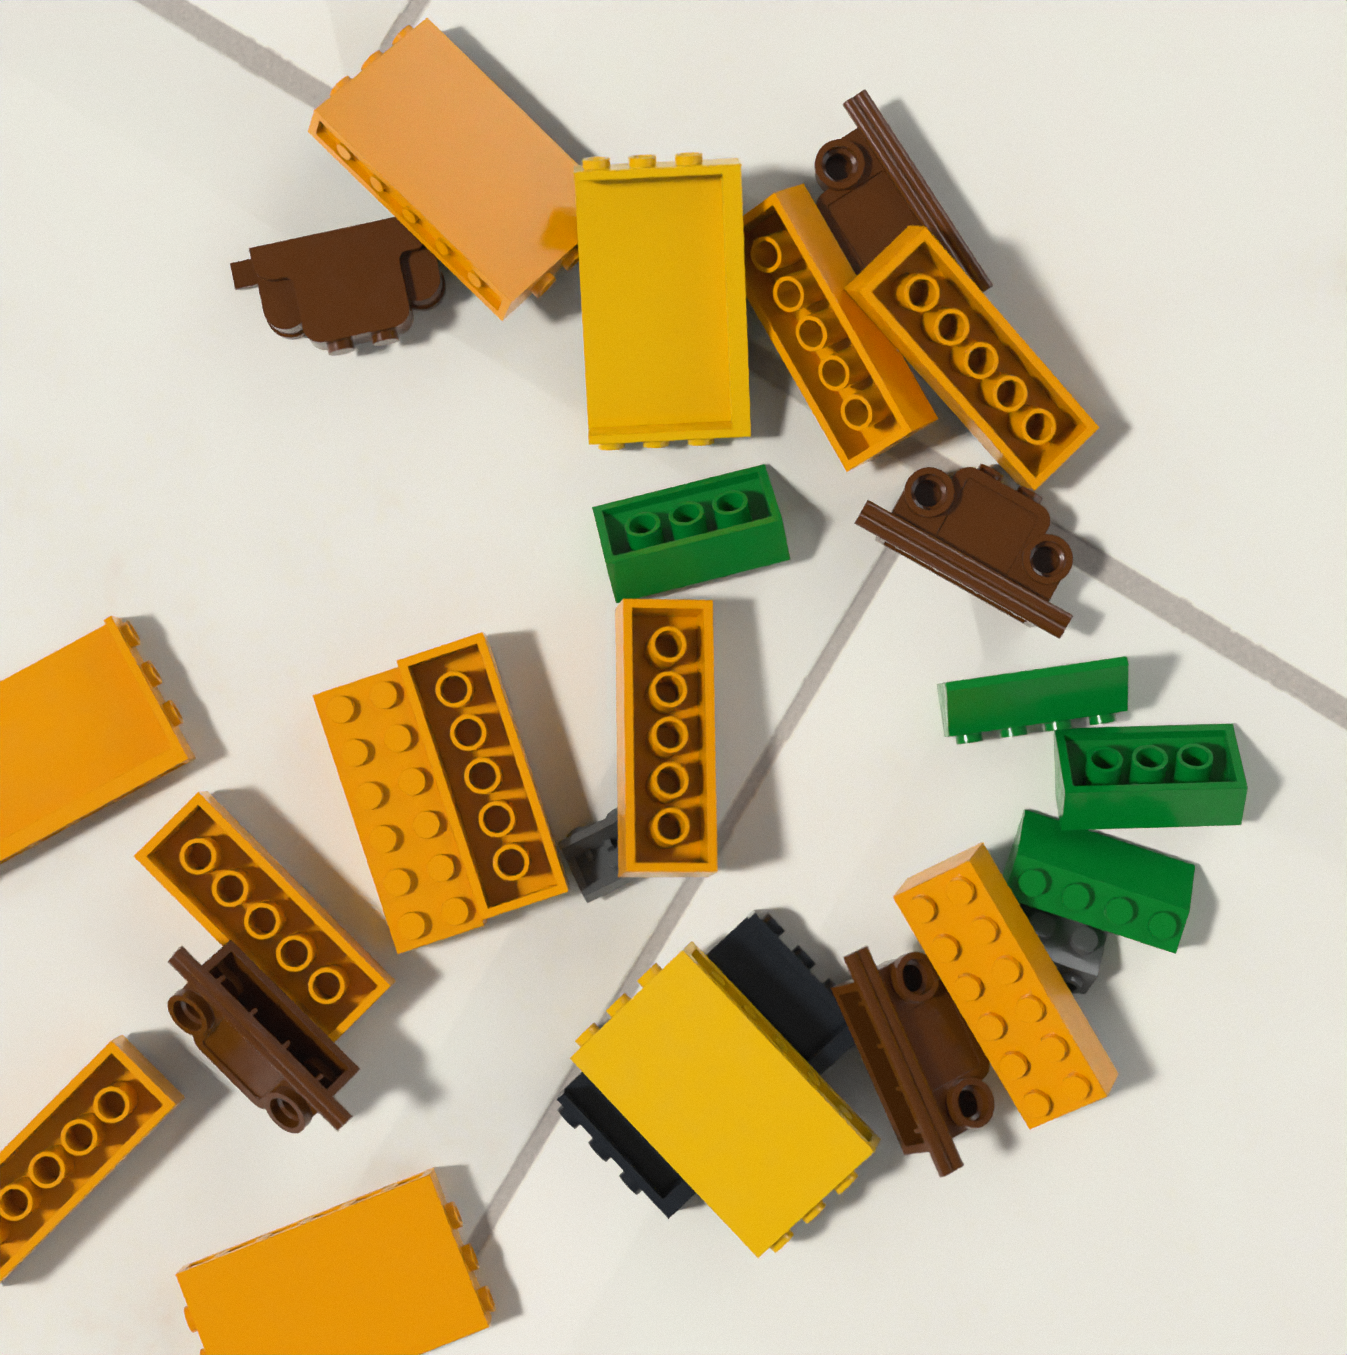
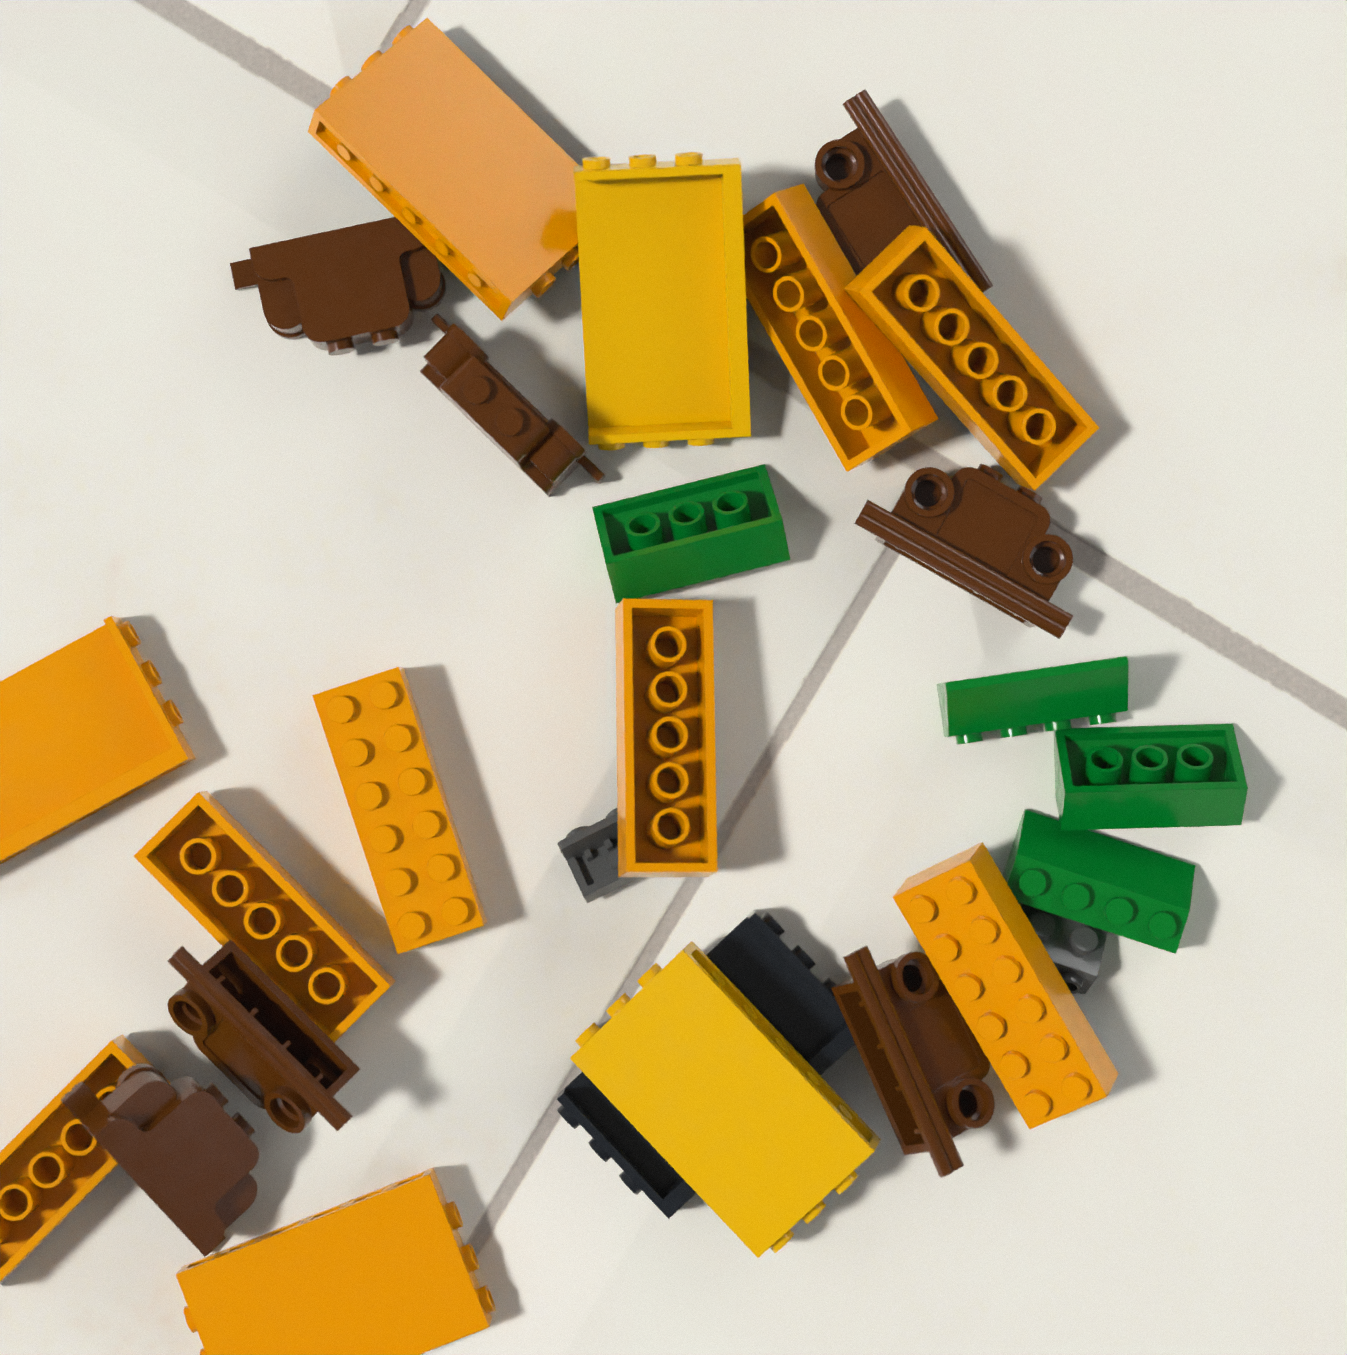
(176, 1148): none -> reddish brown brick
(483, 775): light orange brick -> none
(501, 412): none -> reddish brown brick

